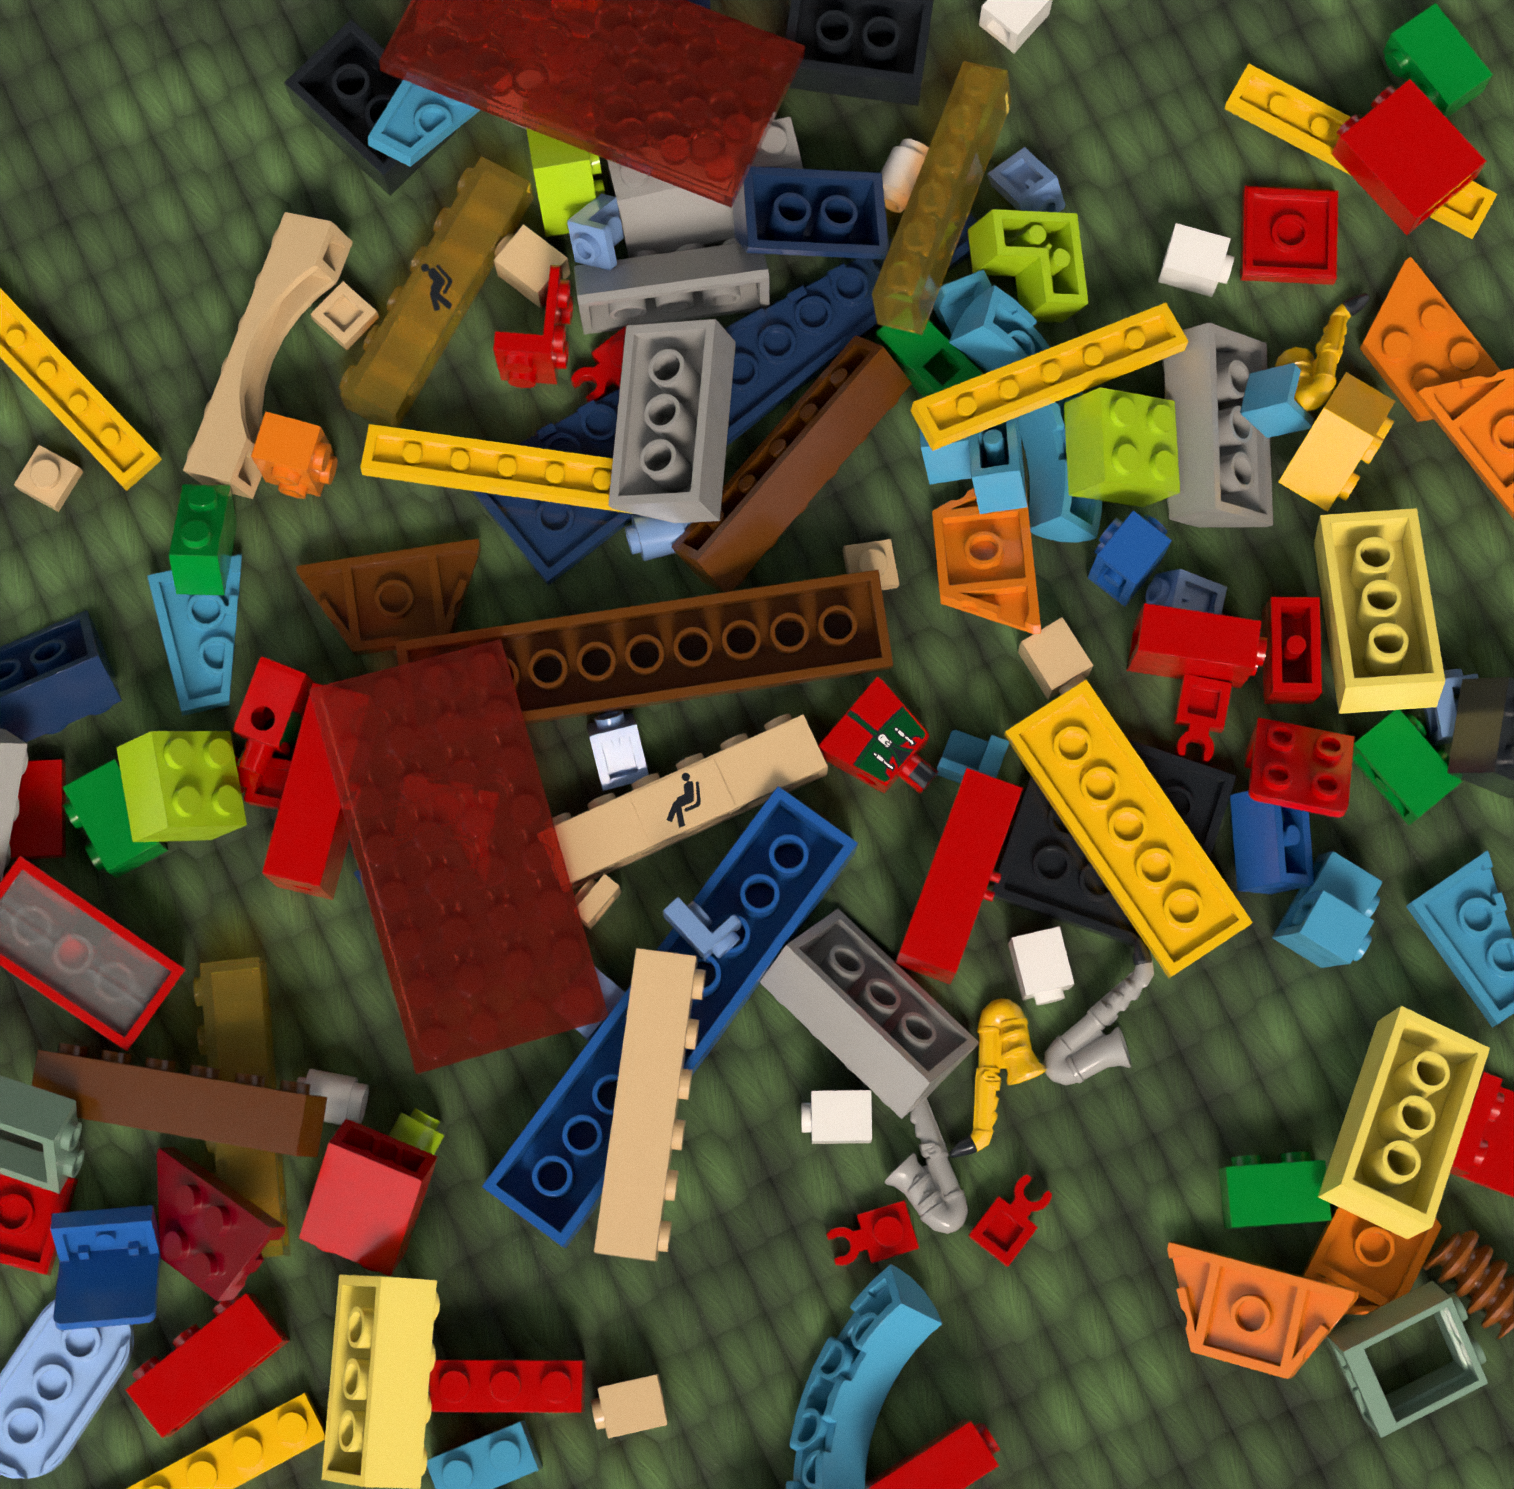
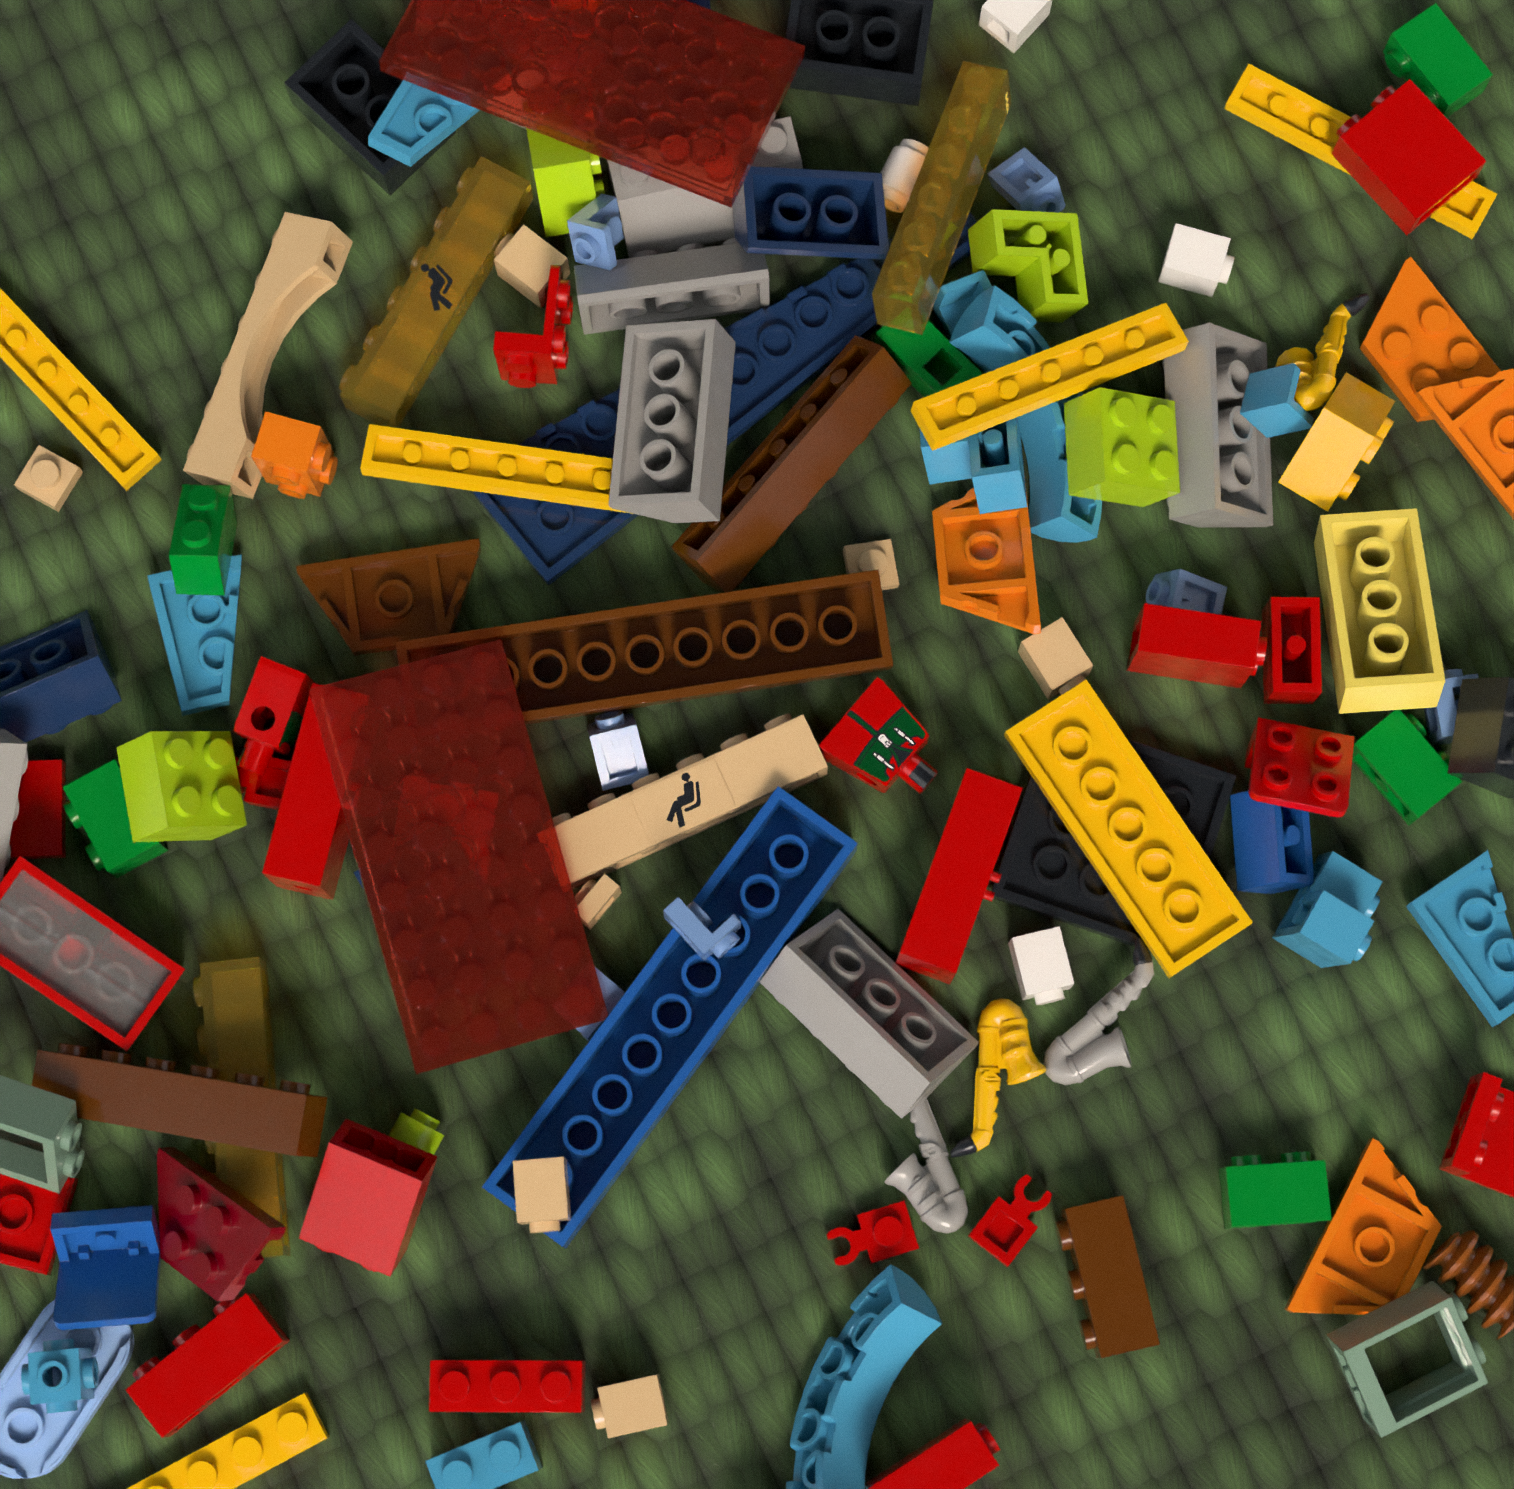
(78, 1371): none -> dark azure brick
(344, 315): tan plate -> none
(344, 1094): white brick -> none
(380, 1381): light yellow brick -> none
(542, 1193): none -> tan brick
(608, 368): red plate -> none
(647, 1105): tan brick -> none
(653, 536): medium blue brick -> none
(838, 1117): white brick -> none
(973, 753): dark azure panel -> none
(1107, 1277): none -> reddish brown brick
(1128, 555): blue brick -> none
(1202, 709): red plate -> none
(1254, 1311): orange wing -> none
(1289, 235): red tile -> none
(1404, 1123): light yellow brick -> none

